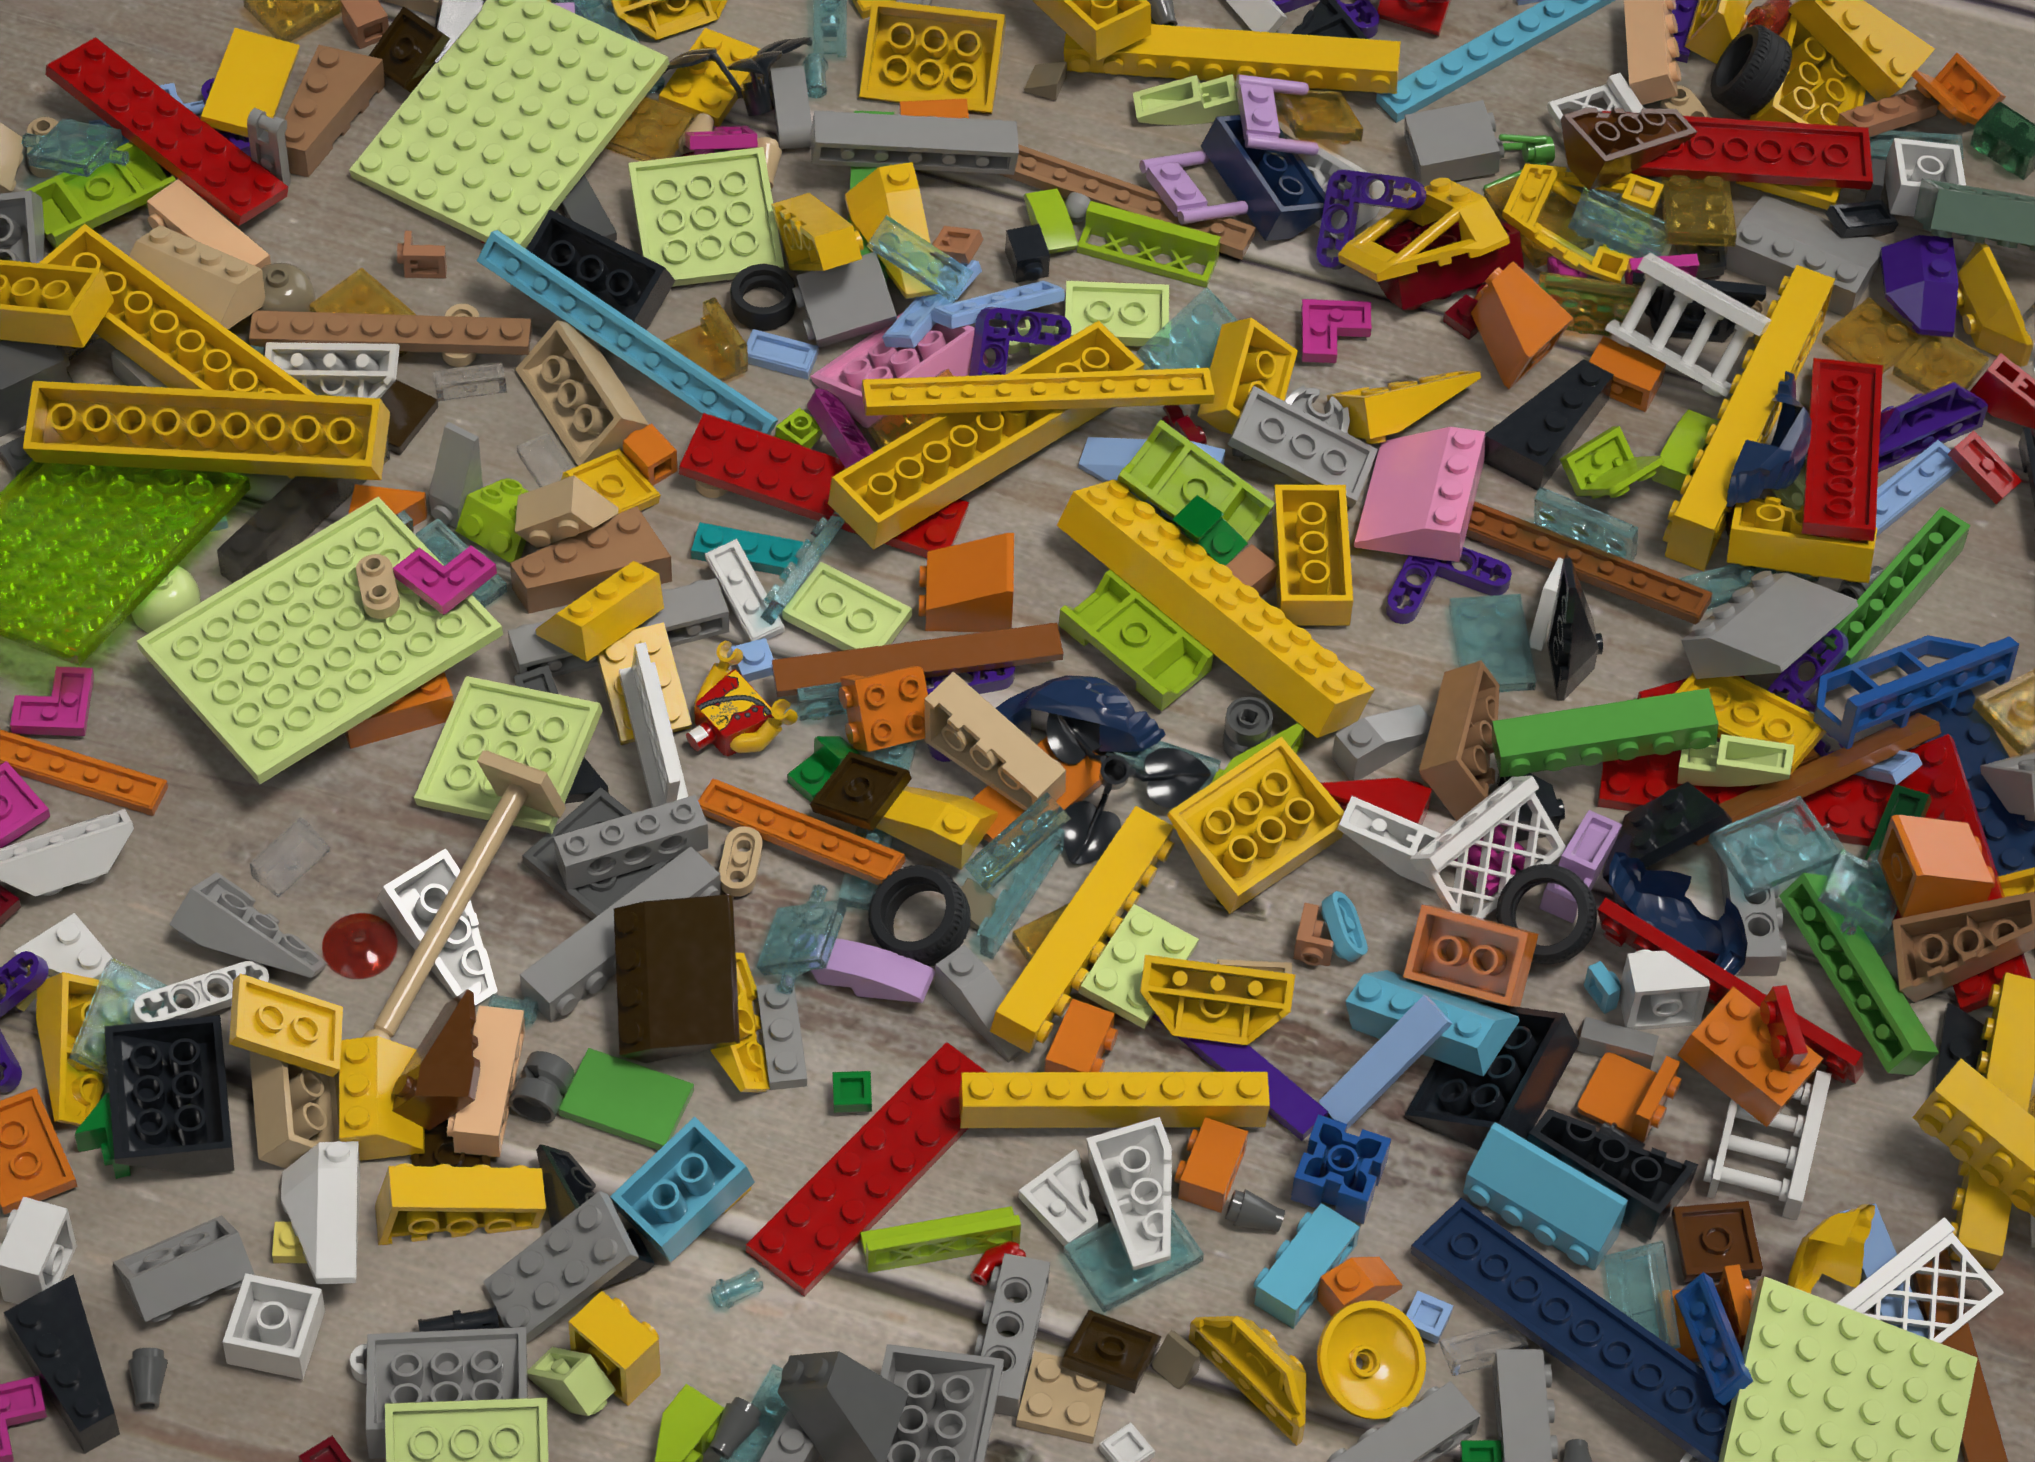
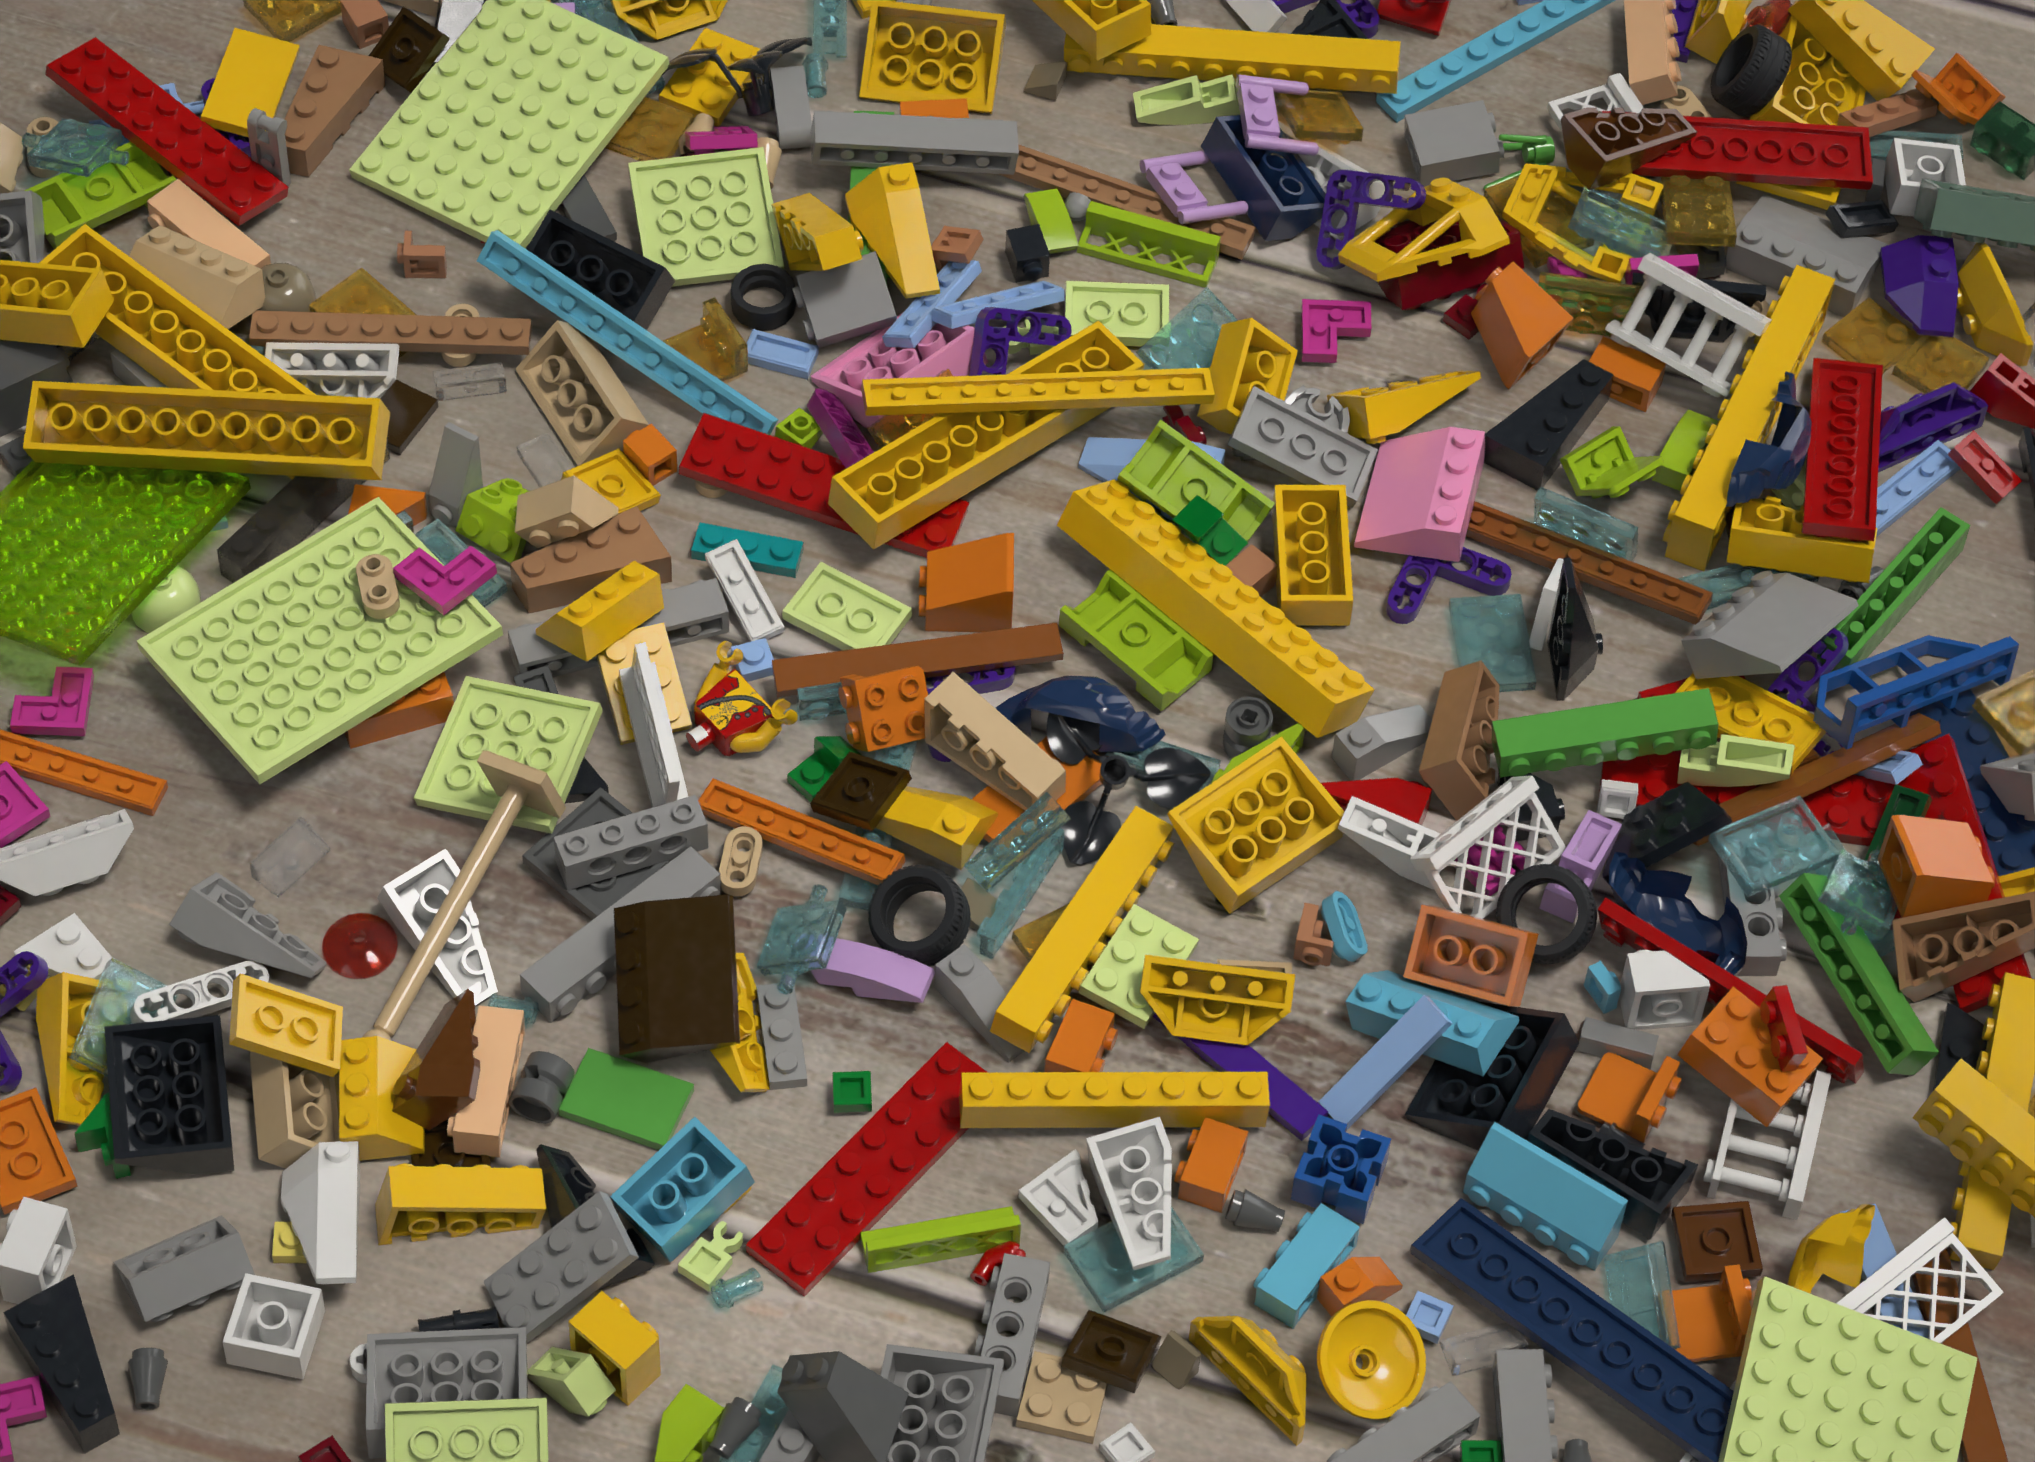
(709, 1260): none -> yellowish green plate
(795, 574): clear light blue plate -> none
(920, 259): clear light blue plate -> none
(1617, 798): none -> white tile
(1713, 1338): blue tile -> none

